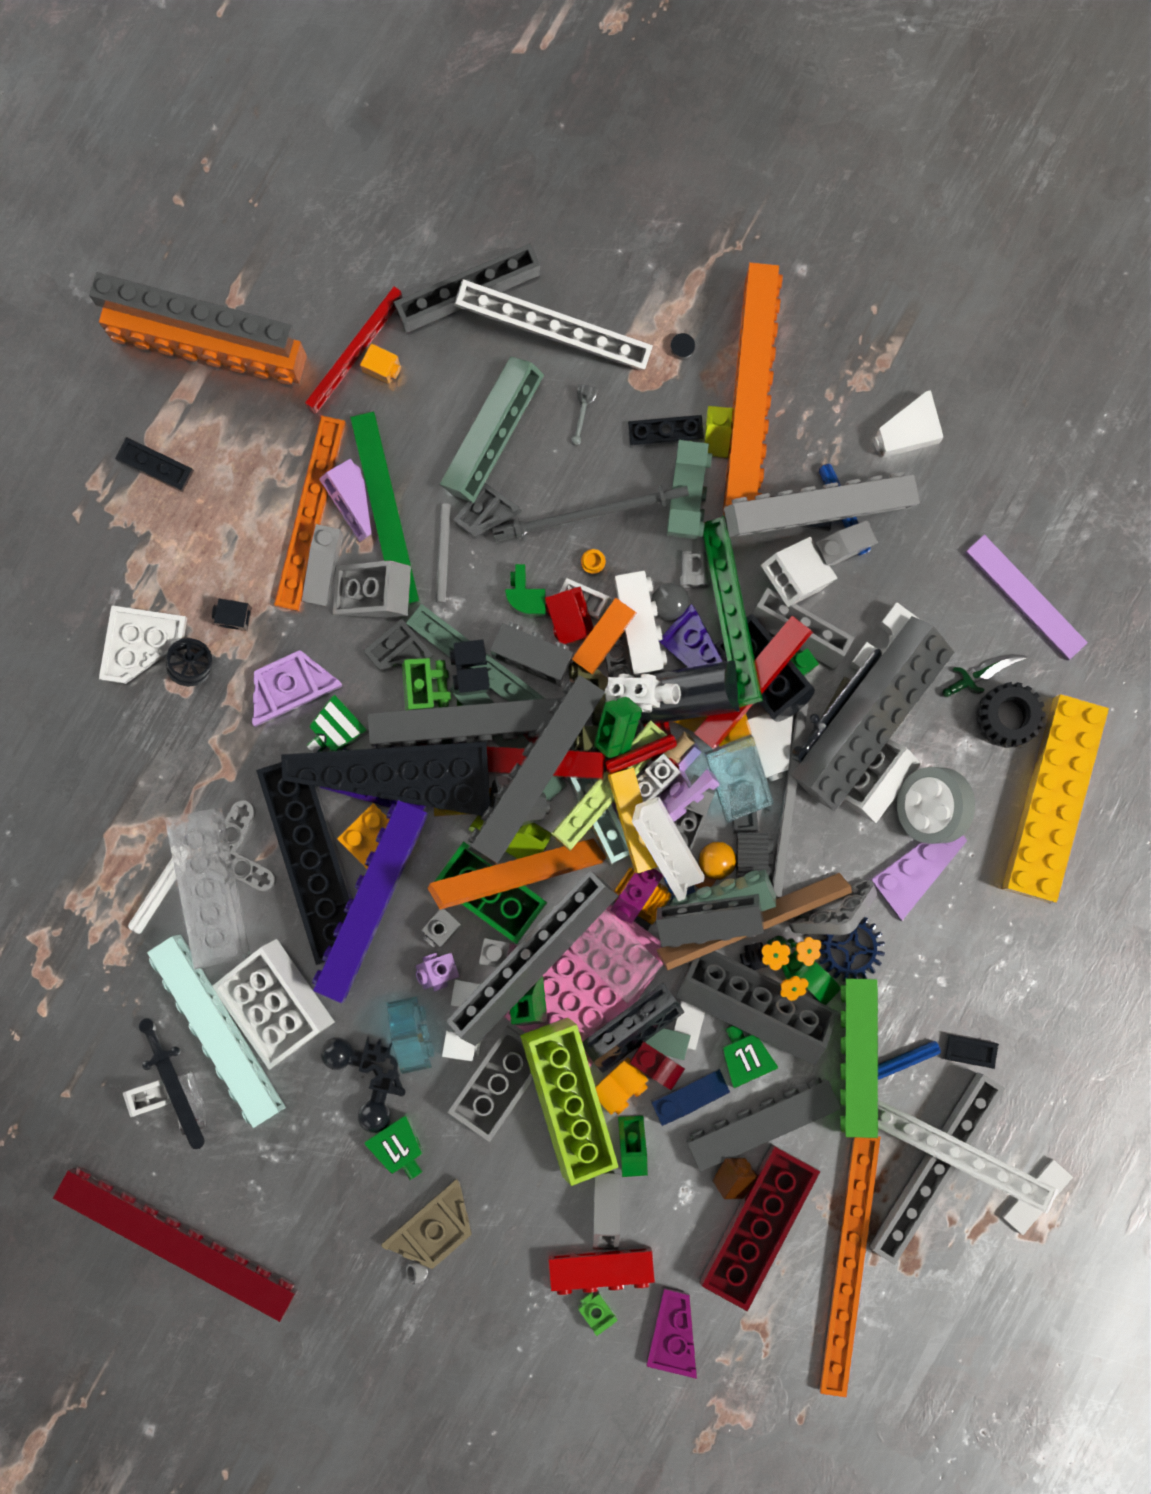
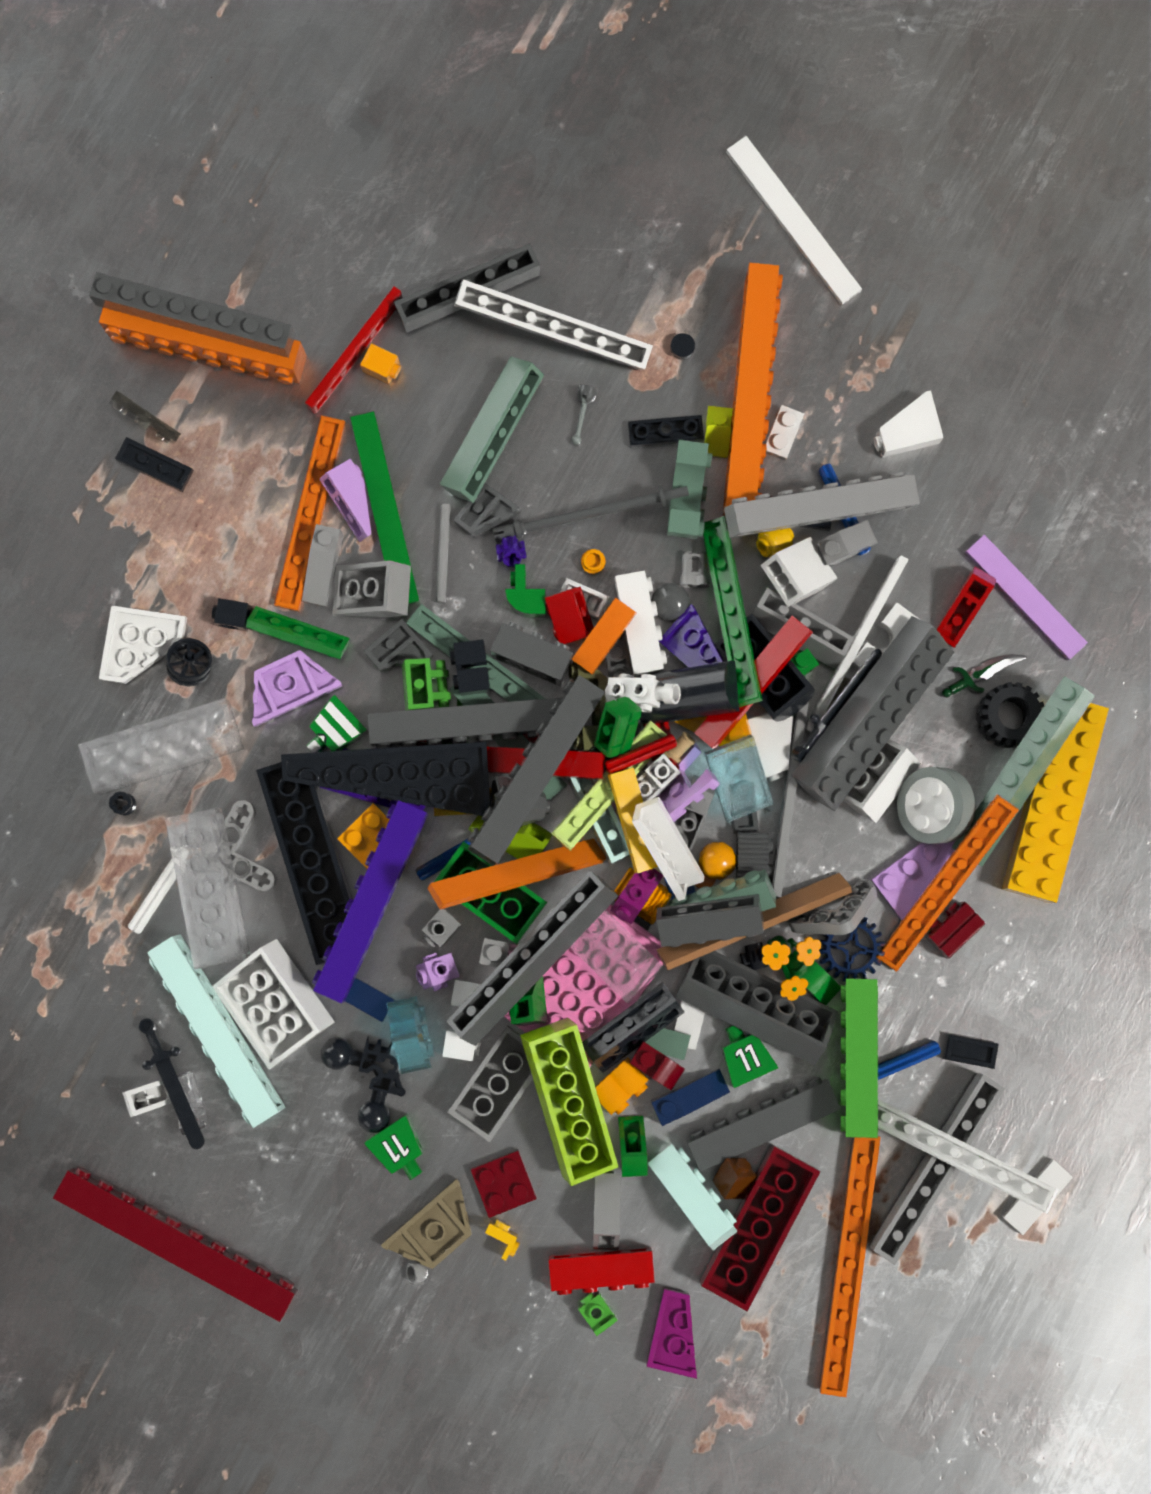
(126, 809): none -> black bush
(143, 418): none -> clear smoke wing
(161, 747): none -> clear brick
(297, 632): none -> green plate
(369, 999): none -> dark blue tile
(437, 863): none -> blue axle
(501, 1231): none -> yellow bracket
(503, 1183): none -> dark red plate
(510, 551): none -> dark purple gear
(692, 1196): none -> light aqua brick
(774, 541): none -> yellow head
(784, 432): none -> white plate
(793, 220): none -> white tile
(859, 637): none -> white tile
(947, 882): none -> orange tile
(954, 929): none -> dark red brick
(966, 605): none -> red slope
(1036, 750): none -> sand green brick

